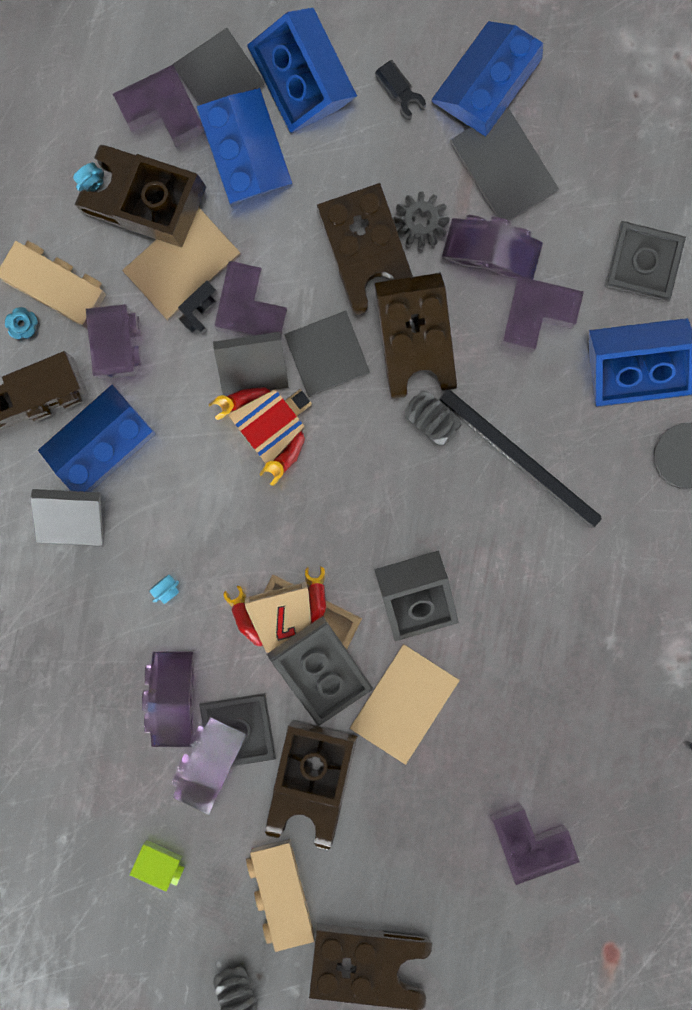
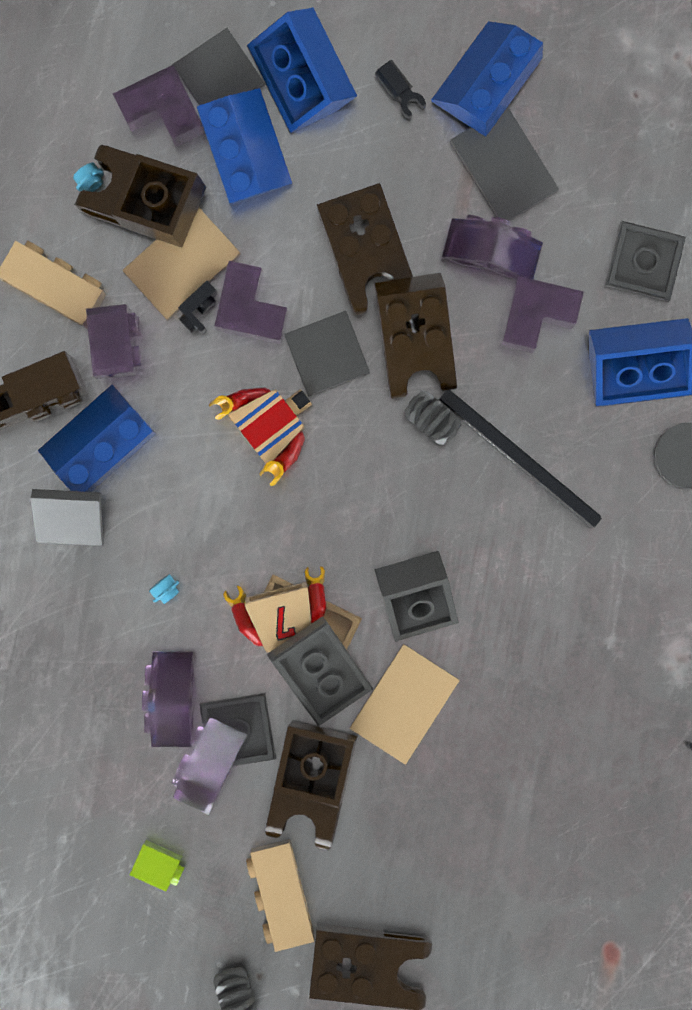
(29, 327): medium azure plate -> none
(251, 363): dark grey tile -> none
(423, 209): dark grey gear -> none
(531, 854): clear purple brick -> none

